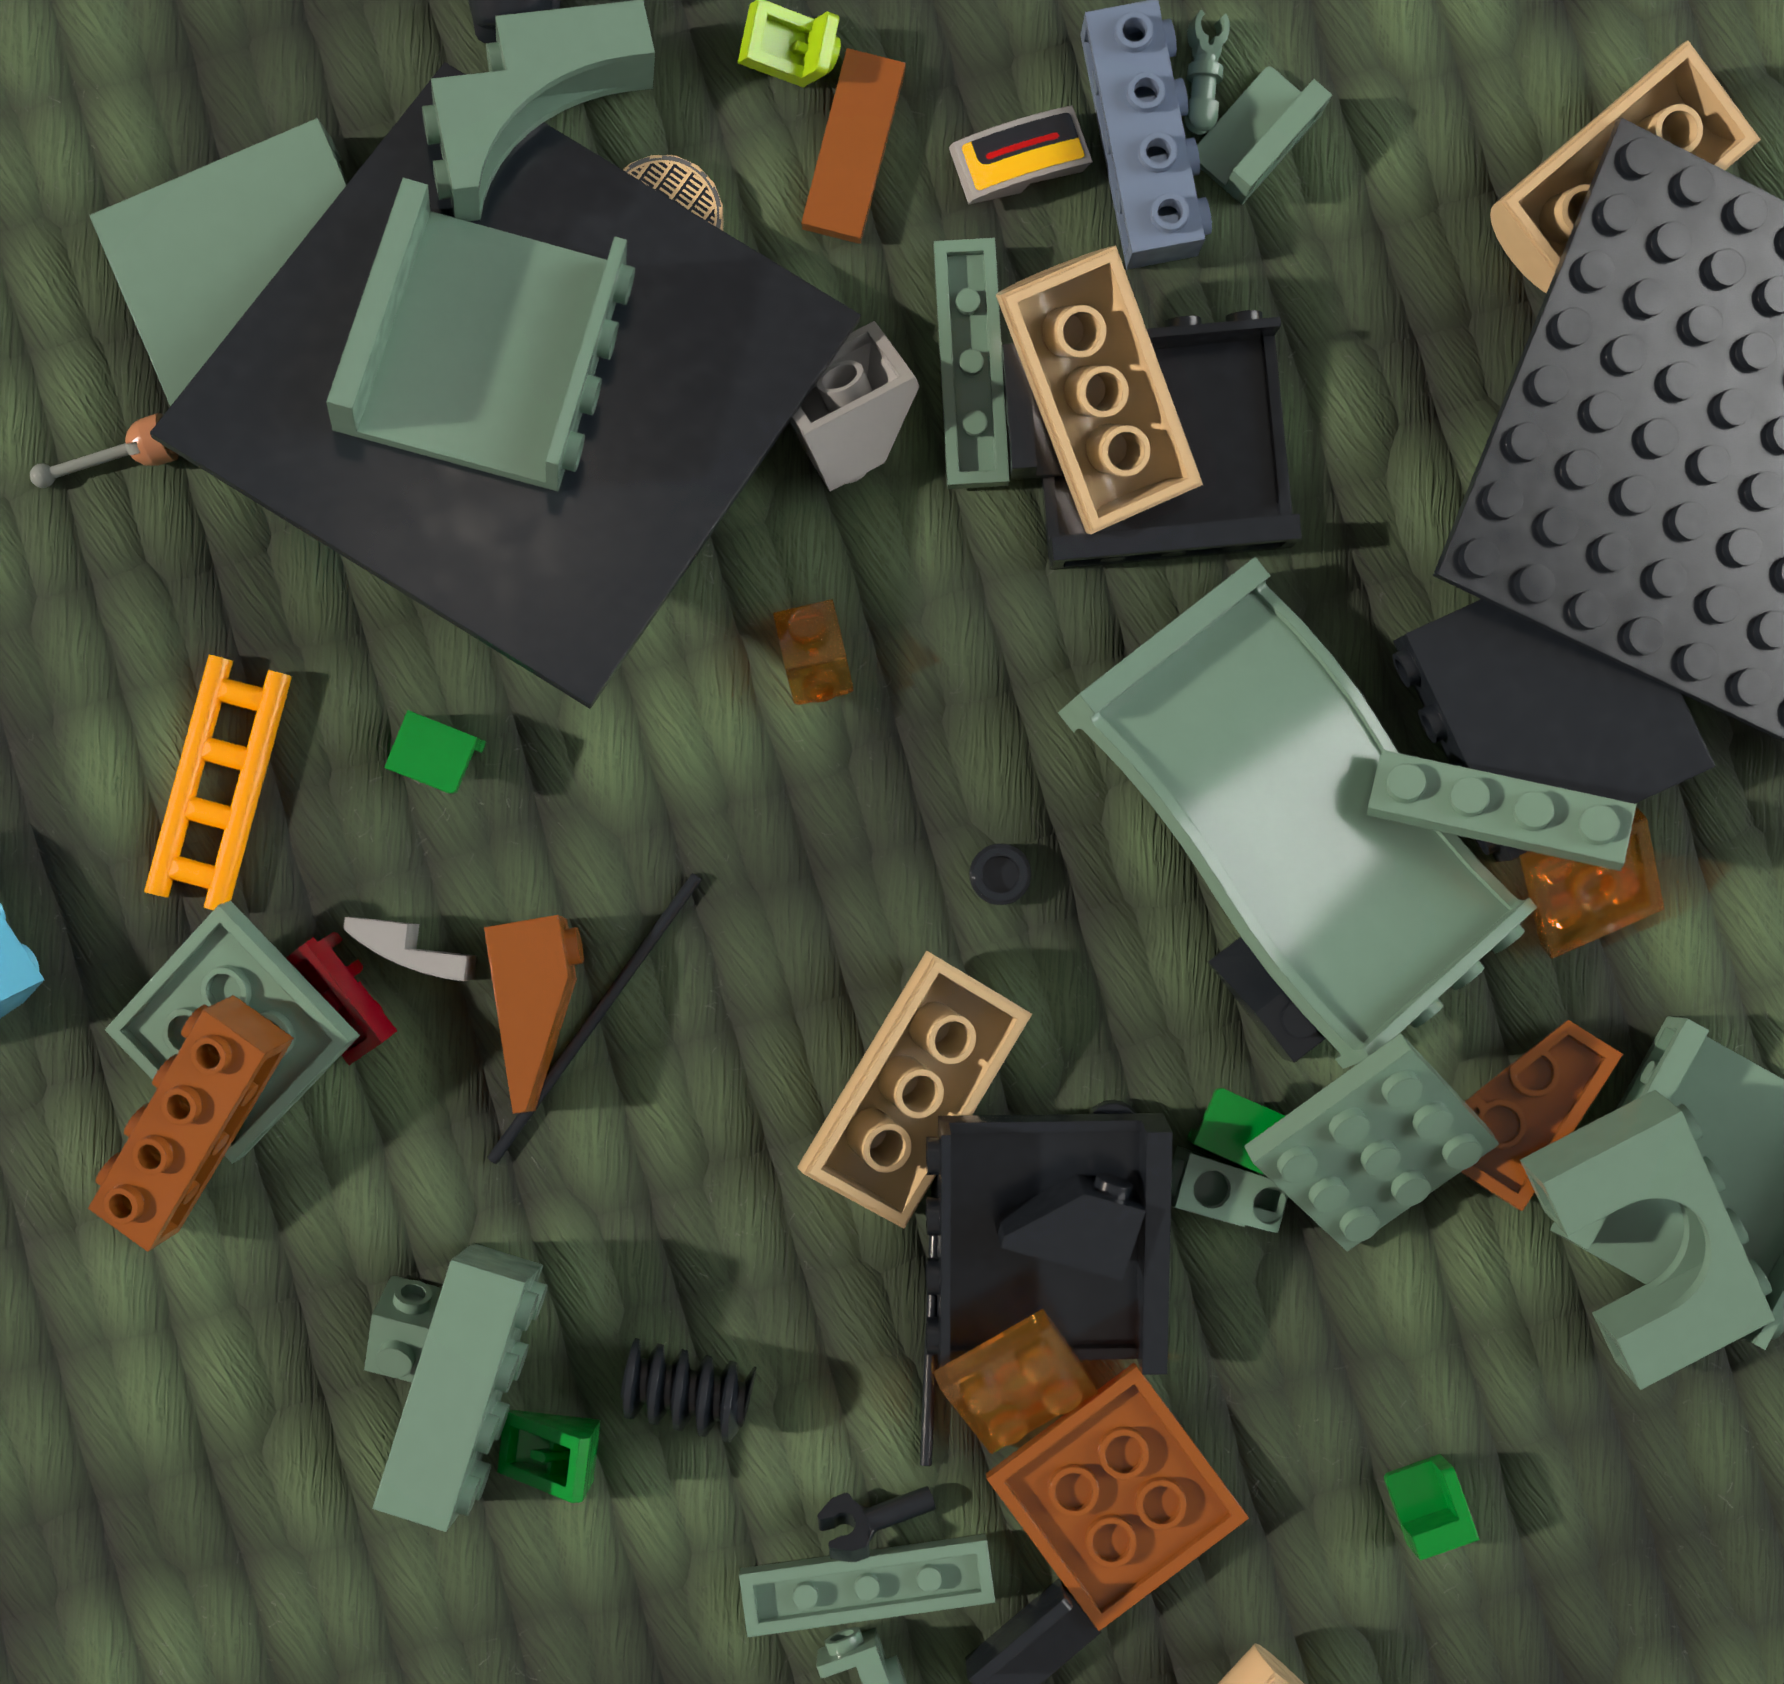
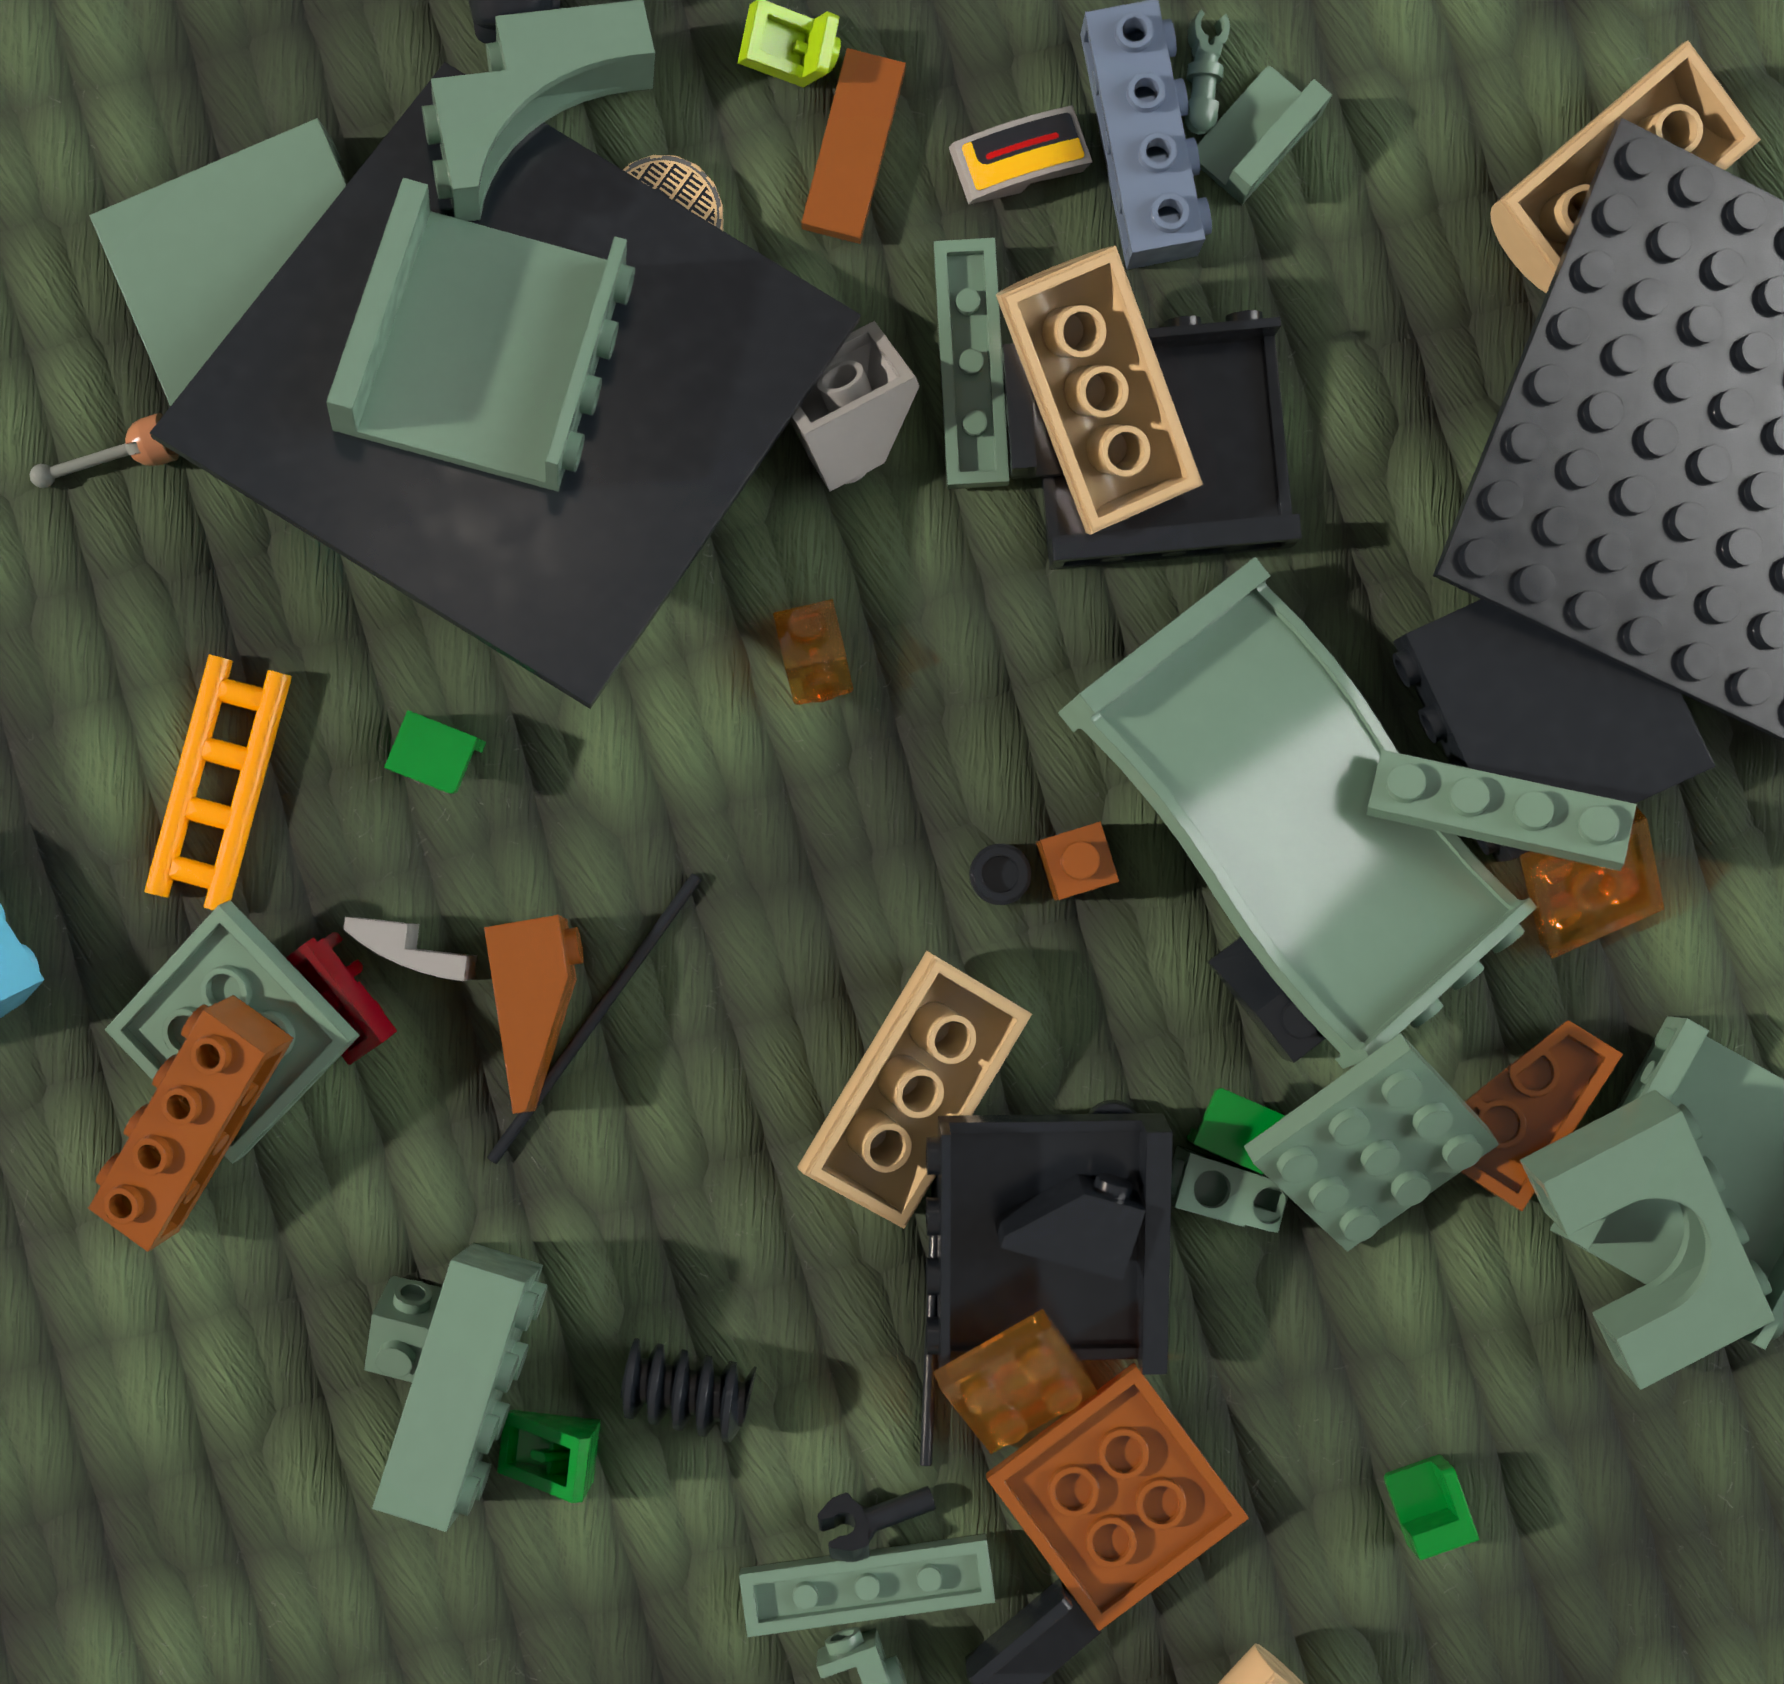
(1077, 861): none -> dark orange brick

